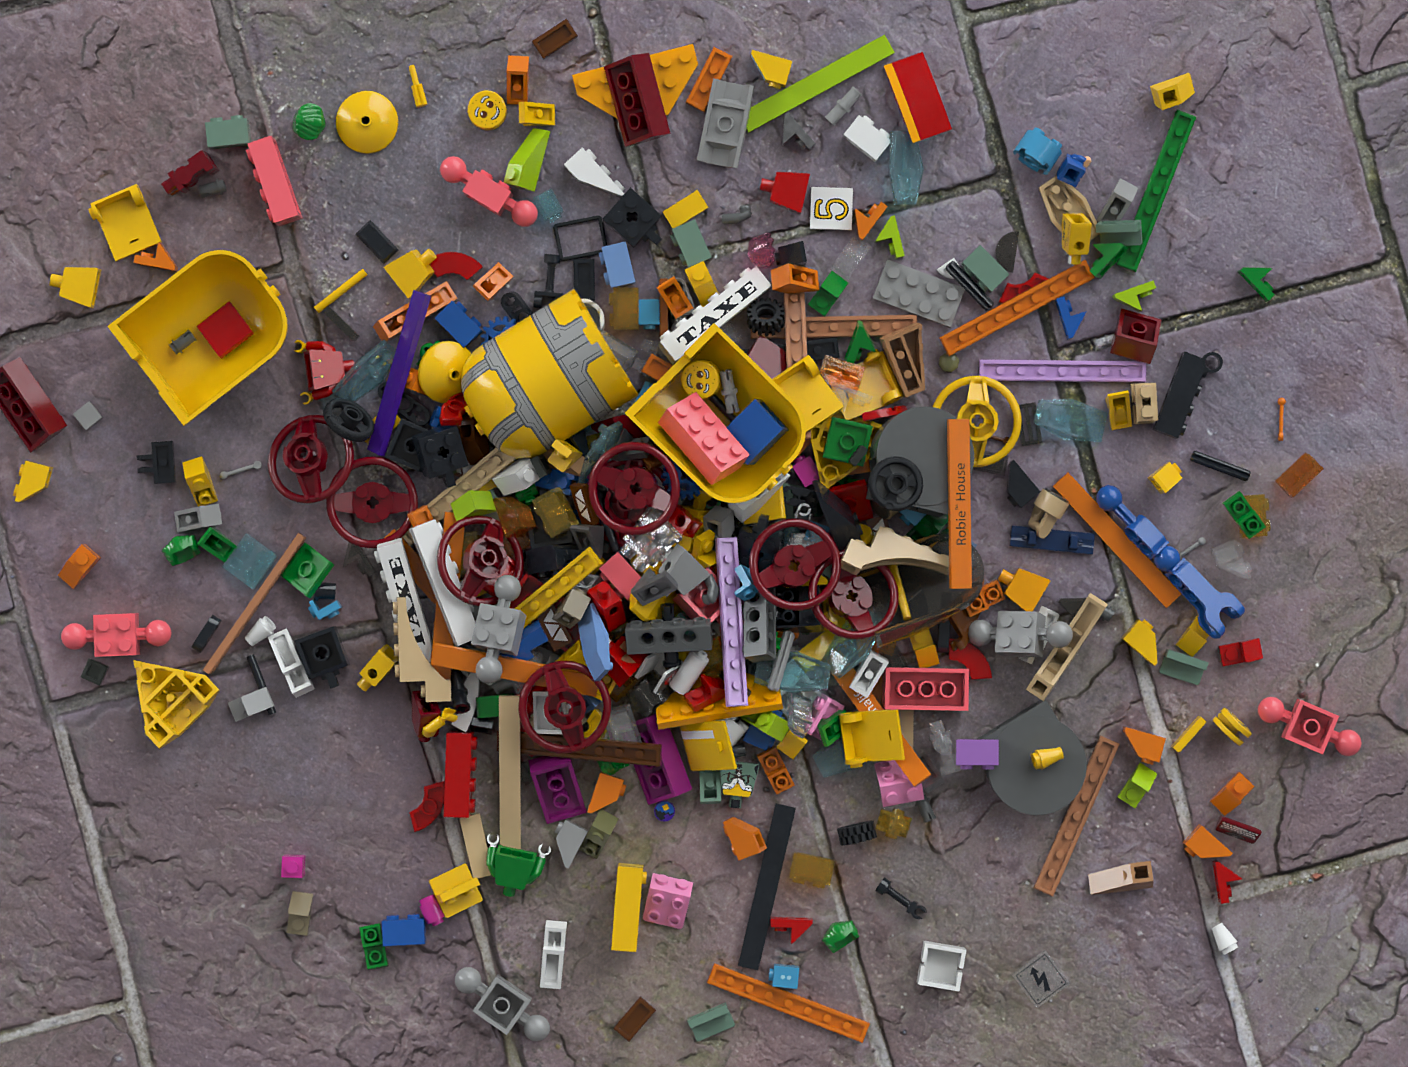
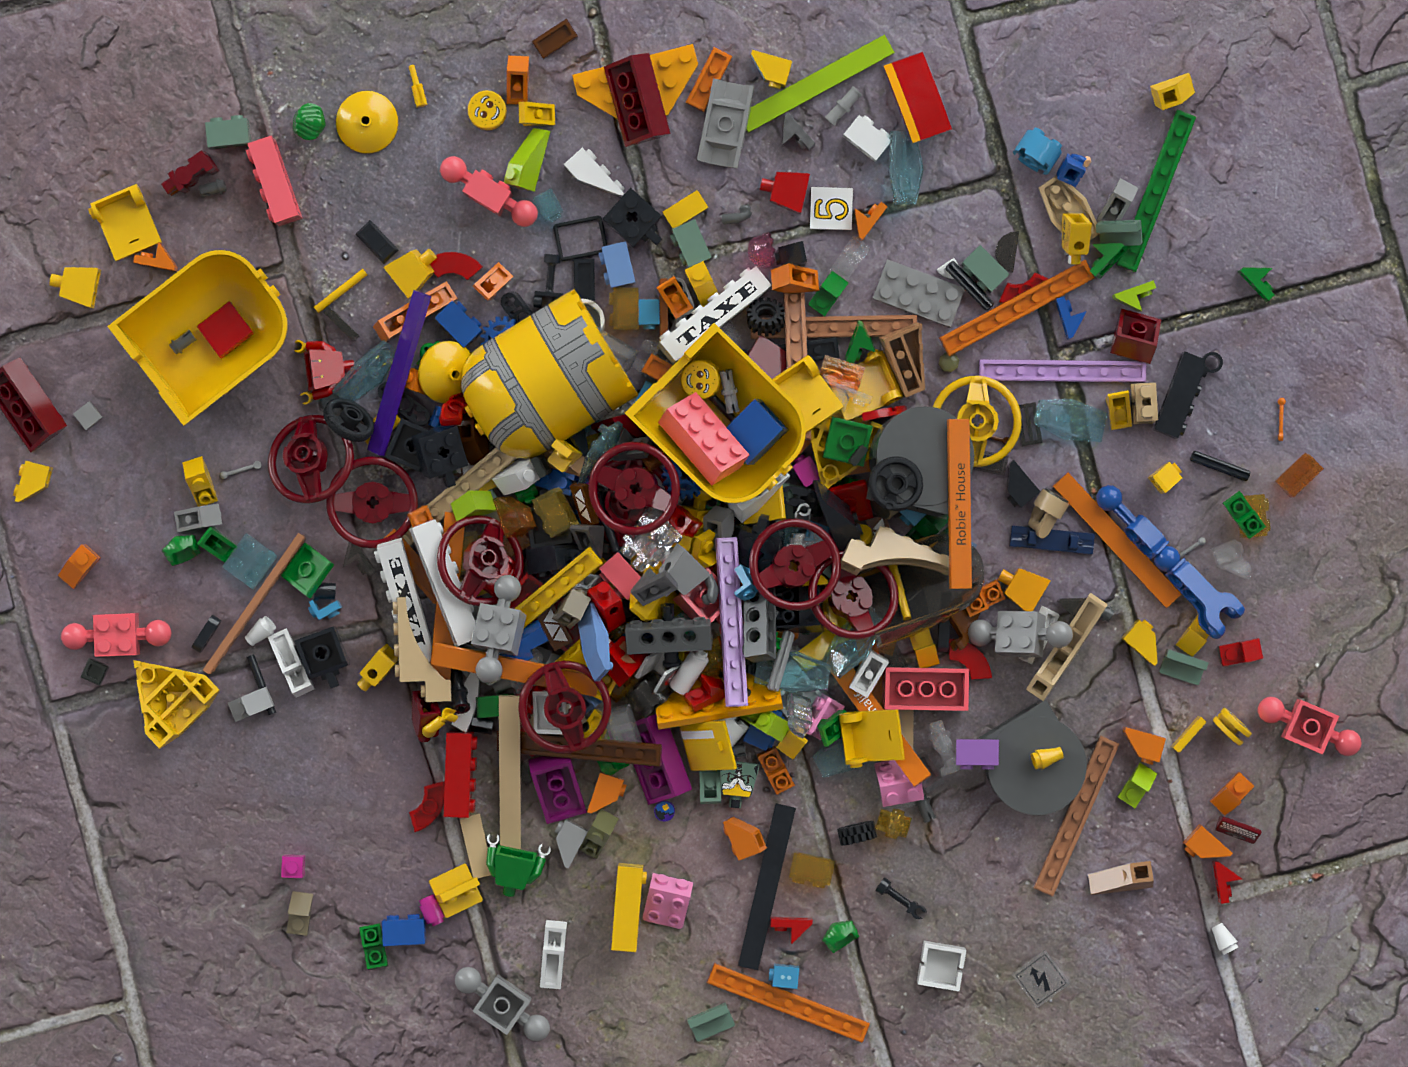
(163, 462): black hinge -> none
(634, 1019): reddish brown tile -> none
(891, 232): lime slope -> none

